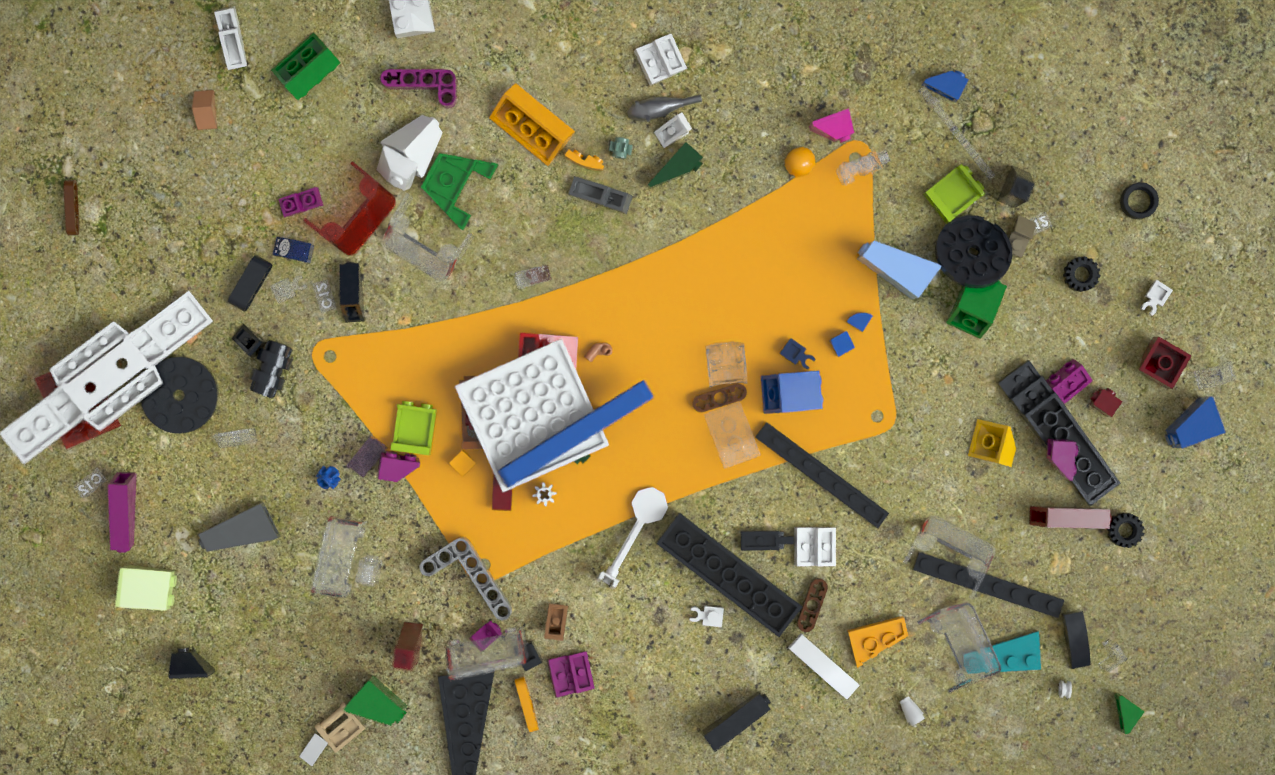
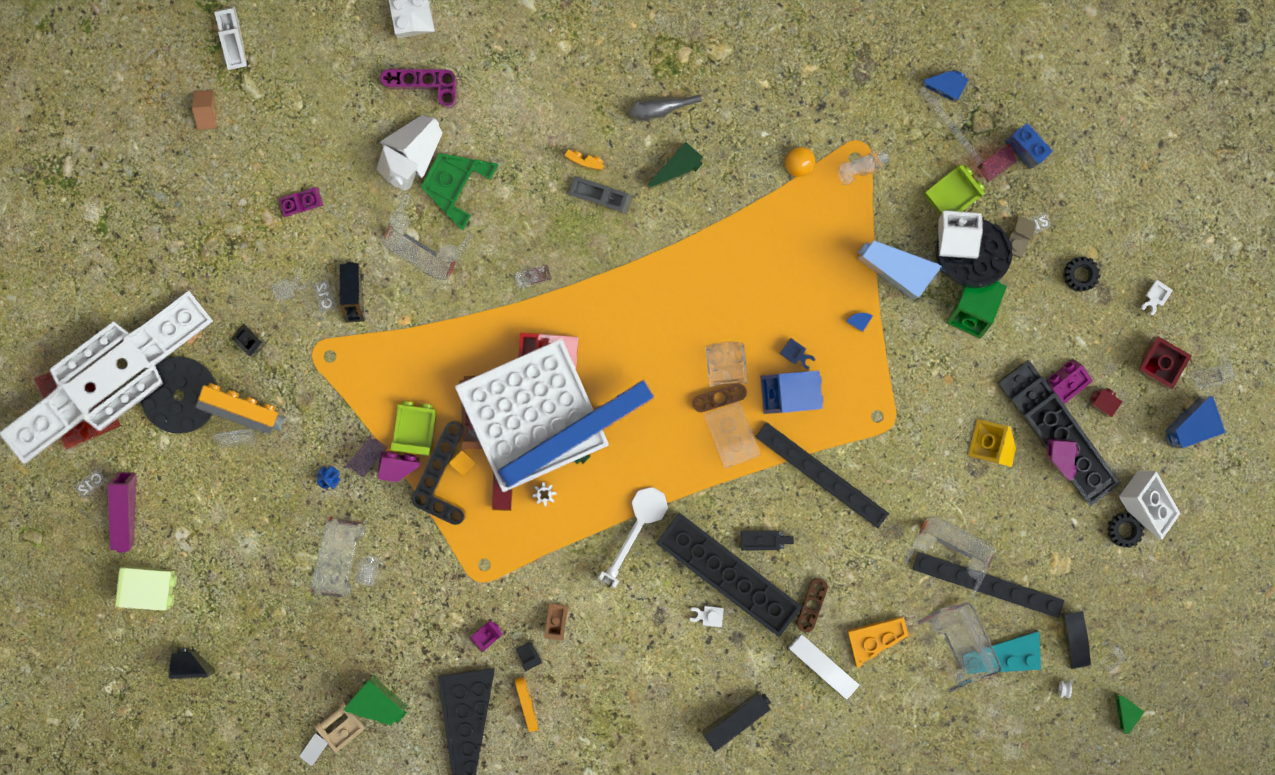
(71, 207): reddish brown beam -> none
(239, 410): none -> light orange piece
(243, 529): dark grey slope -> none
(250, 283): black beam -> none
(267, 378): black piece -> none
(293, 249): clear blue slope -> none
(305, 66): green slope -> none
(364, 221): clear red windscreen -> none
(408, 646): dark red slope -> none
(437, 475): none -> black beam
(473, 572): light grey beam -> none
(486, 654): clear windscreen -> none
(531, 124): light orange slope -> none
(570, 674): magenta slope -> none
(598, 349): nougat arm -> none
(620, 148): sand green gear -> none
(660, 59): white slope -> none
(673, 130): white slope -> none
(814, 546): white slope -> none
(834, 127): dark pink slope -> none
(842, 343): blue slope -> none
(911, 711): white cone -> none
(960, 234): none -> white slope
(997, 163): none -> clear pink slope
(1016, 188): black slope -> none
(1029, 146): none -> blue panel
(1069, 517): slope -> none
(1150, 503): none -> white slope
(1154, 200): black tyre -> none

